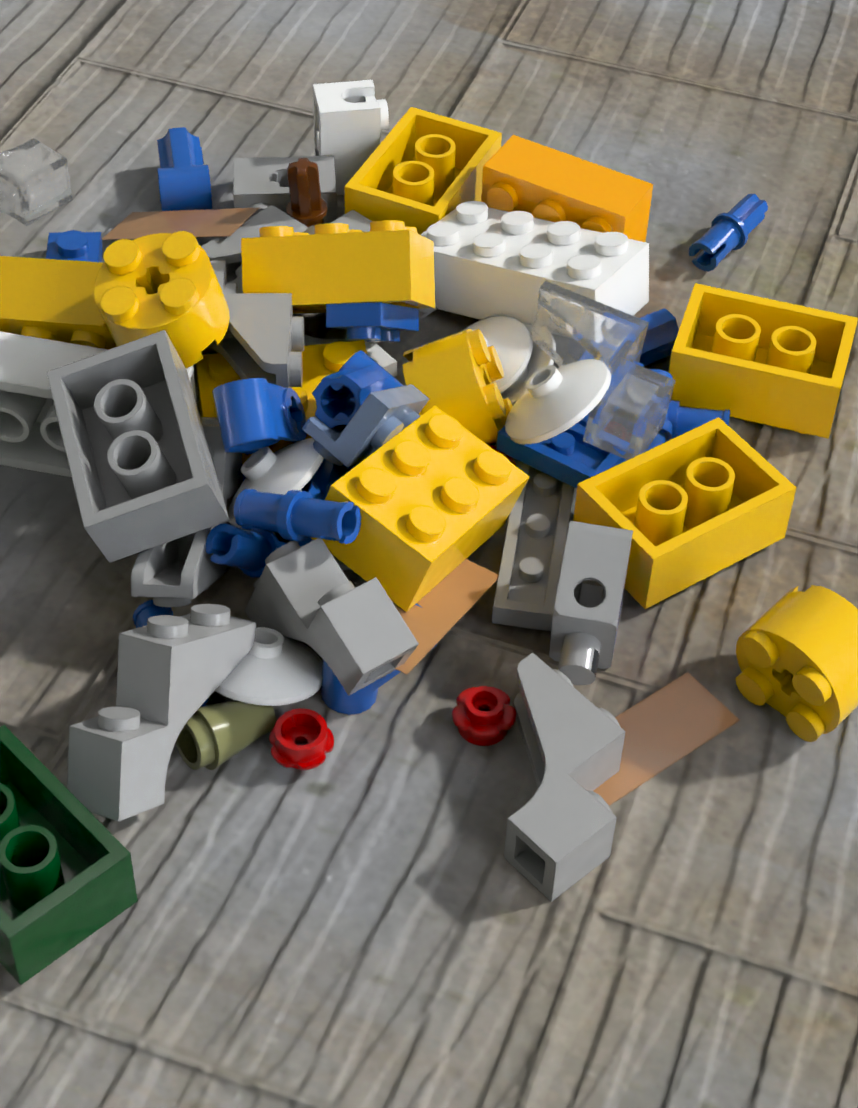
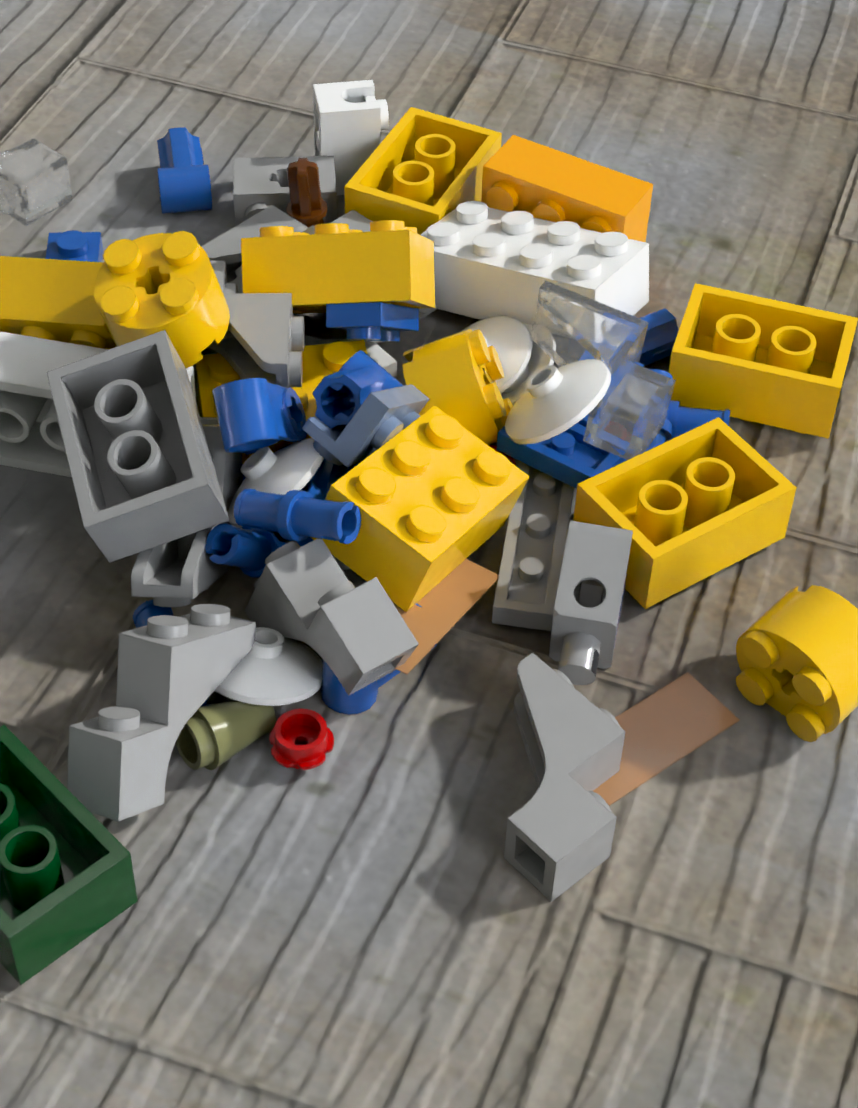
(198, 222): medium nougat sticker -> none
(480, 726): red plate -> none
(728, 232): blue axle -> none

